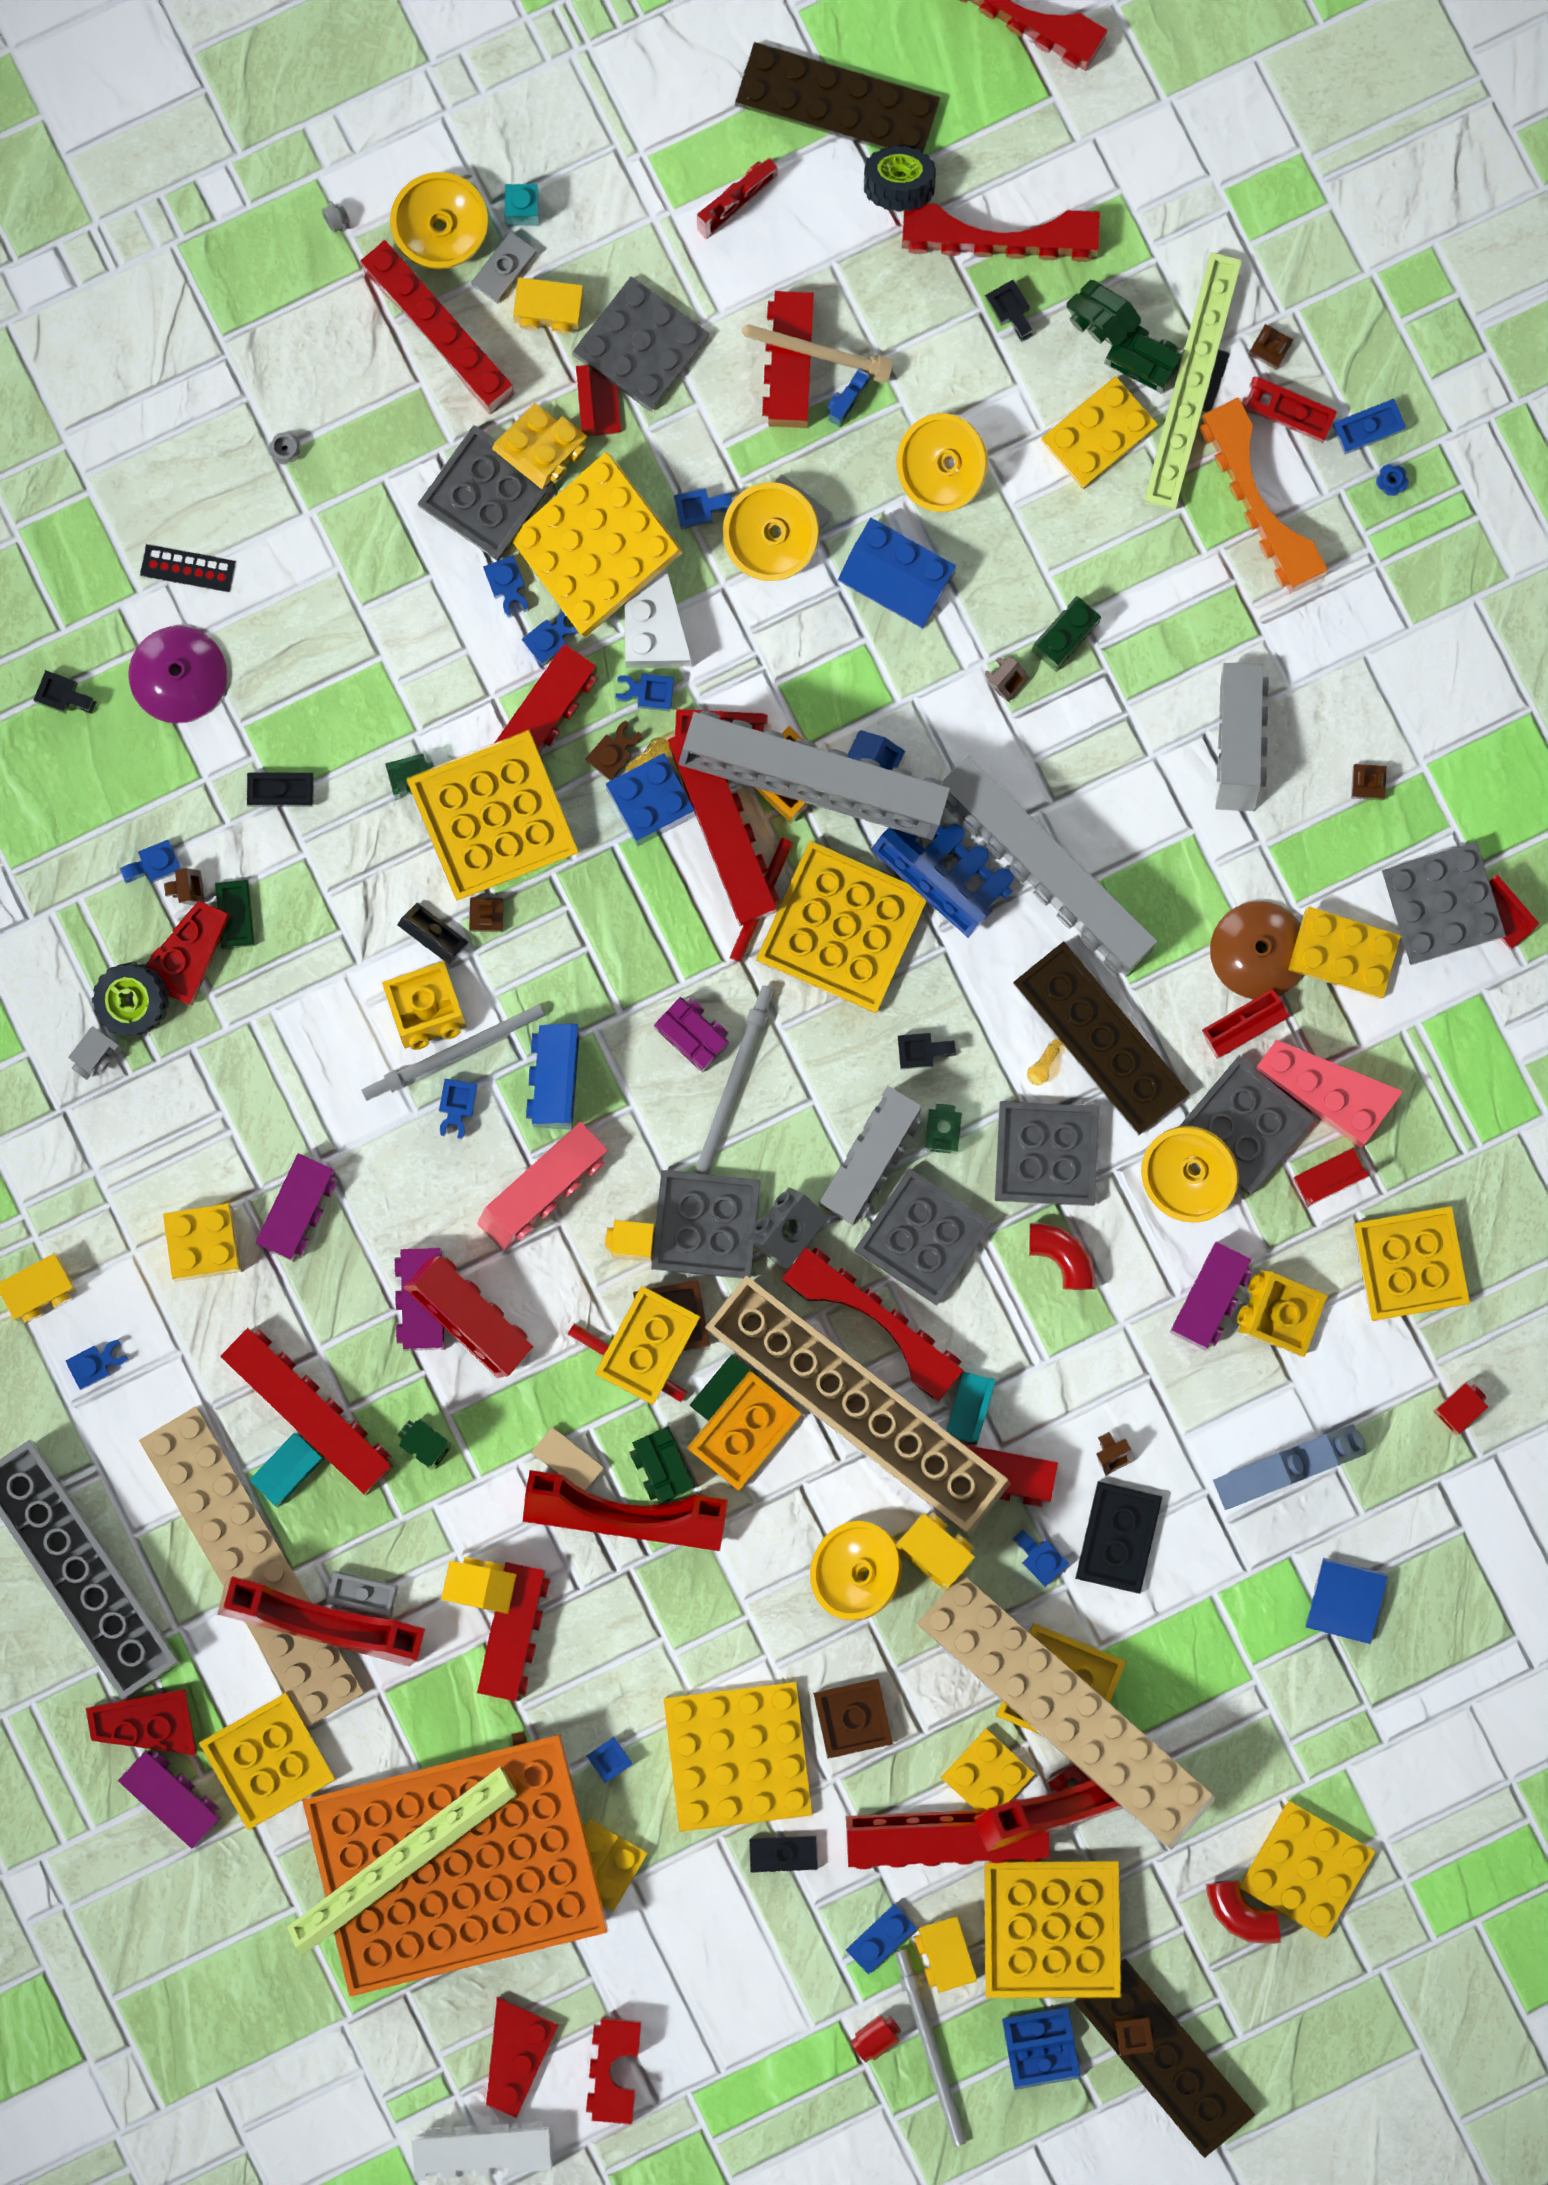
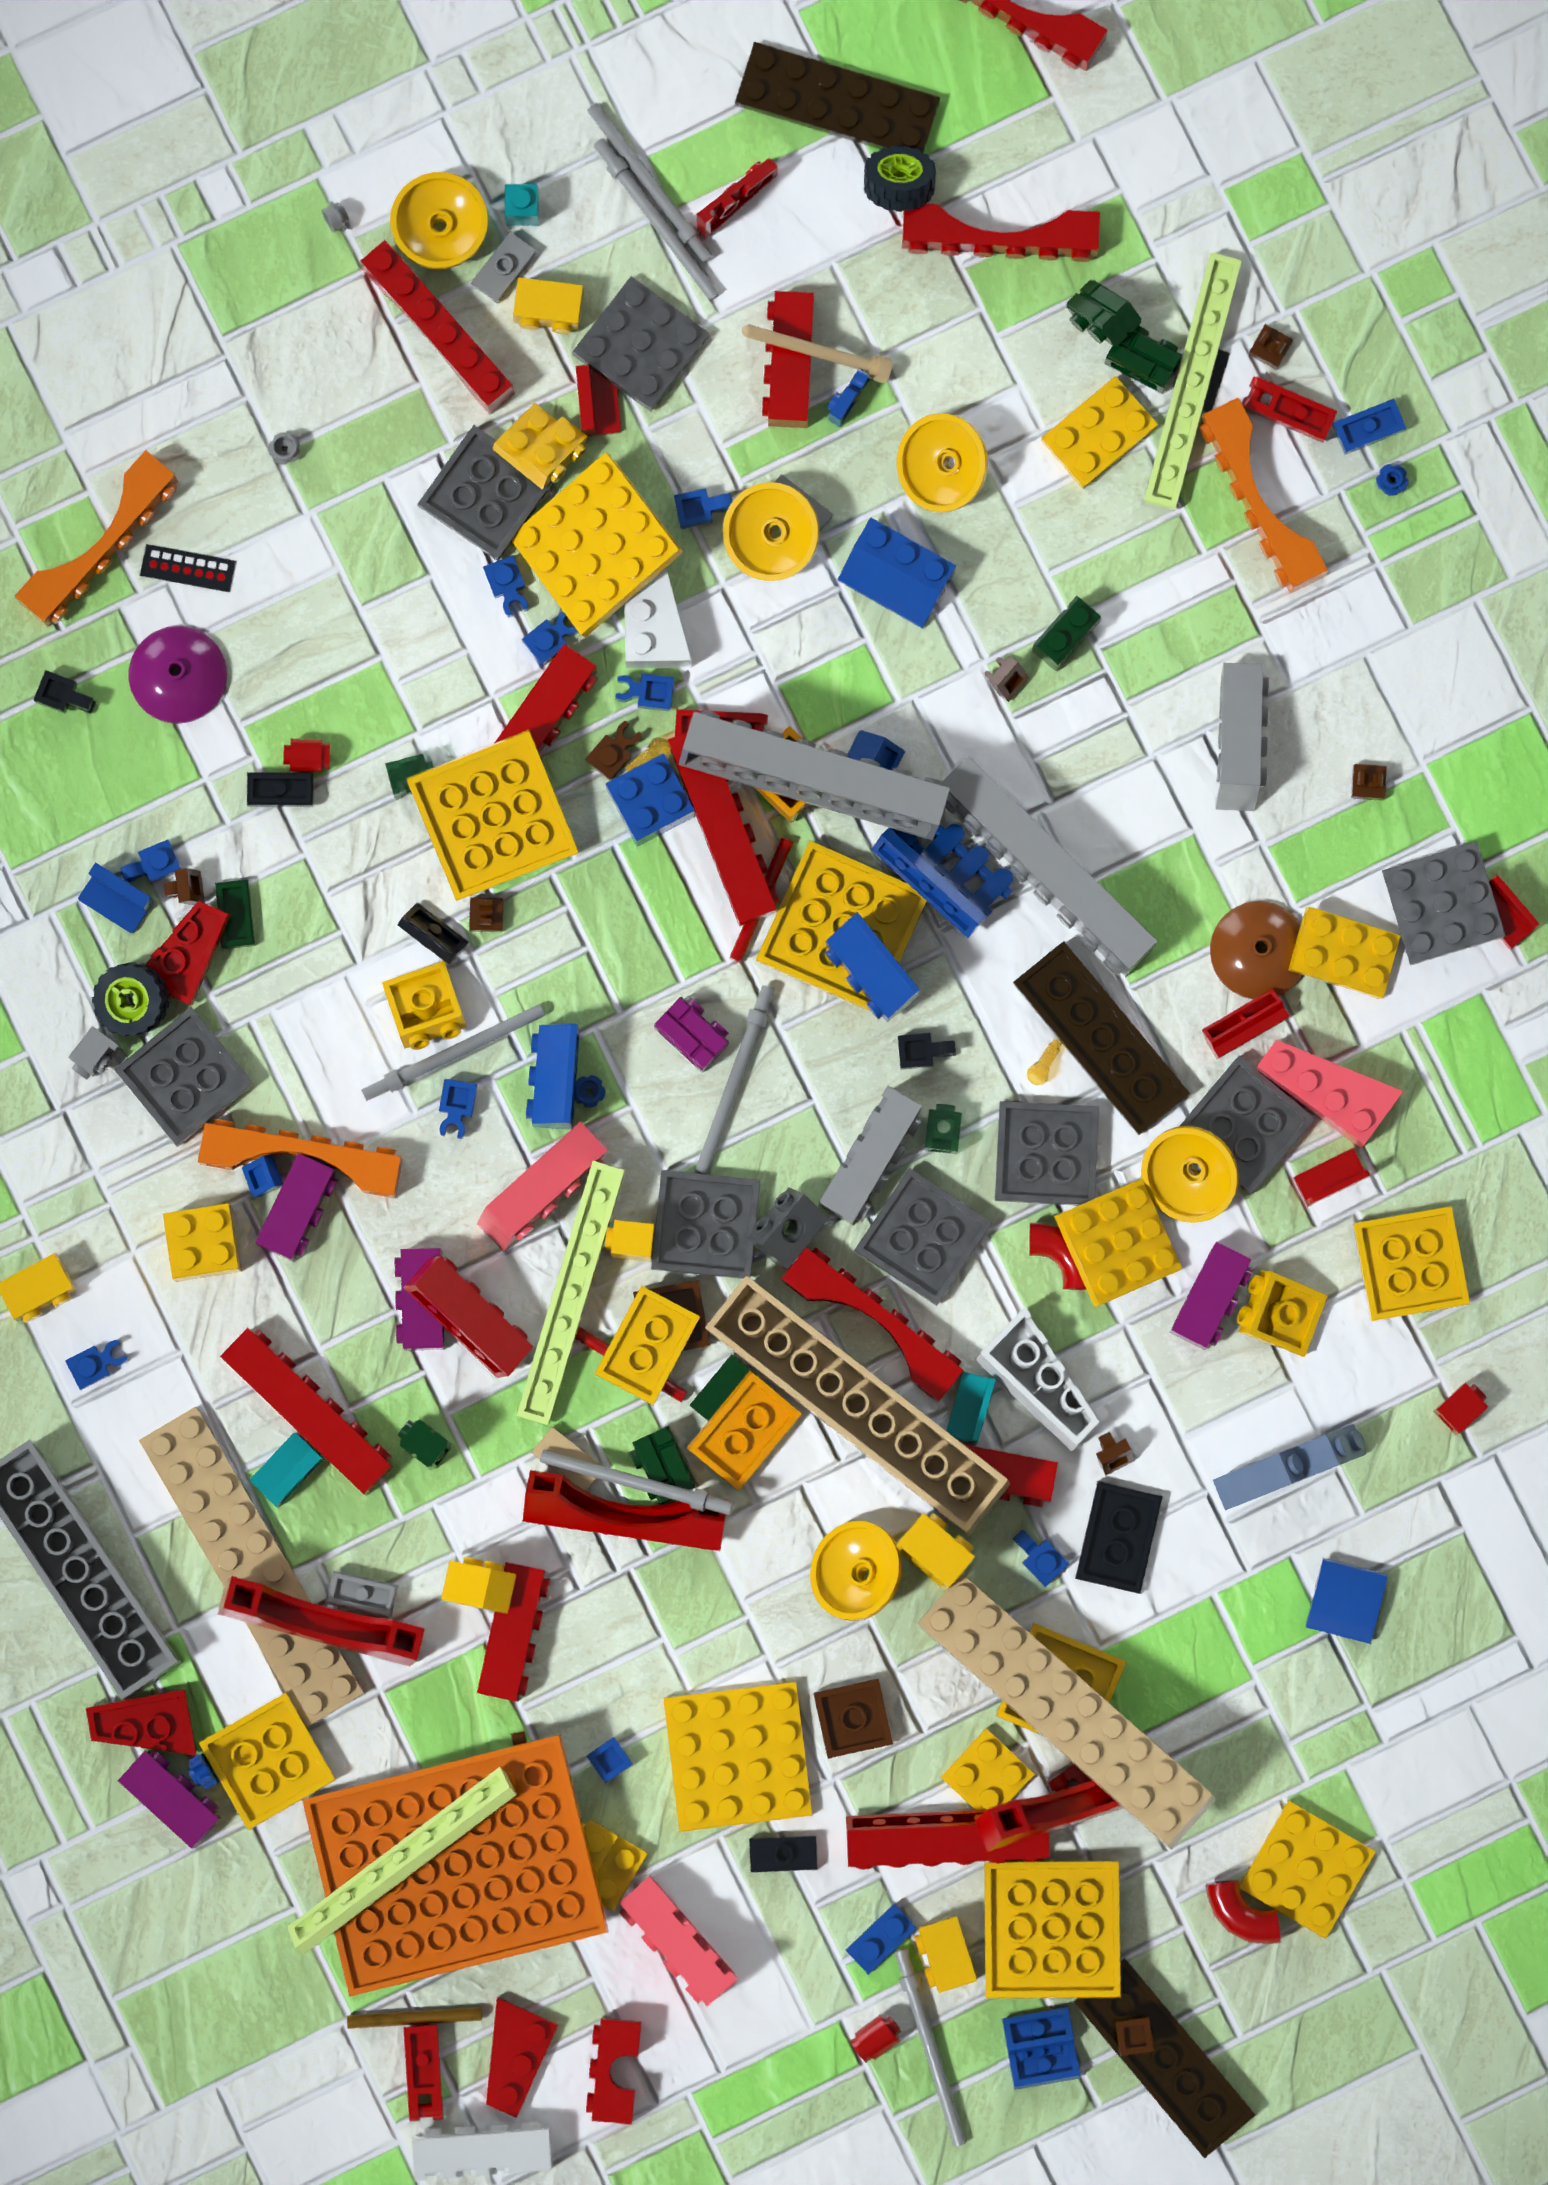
(52, 589): none -> orange arch
(115, 899): none -> blue panel
(184, 1076): none -> flat silver plate
(202, 1773): none -> blue plate
(232, 1147): none -> orange arch
(262, 1176): none -> blue plate
(307, 755): none -> red brick
(414, 2017): none -> pearl gold bar
(423, 2071): none -> red plate
(570, 1292): none -> yellowish green plate
(598, 1091): none -> blue plate
(619, 169): none -> light grey bar
(678, 1941): none -> coral wedge
(687, 231): none -> light grey bar
(697, 1499): none -> light grey bar
(871, 968): none -> blue slope
(1010, 305): black plate -> none
(1038, 1380): none -> white wedge
(1118, 1242): none -> yellow plate

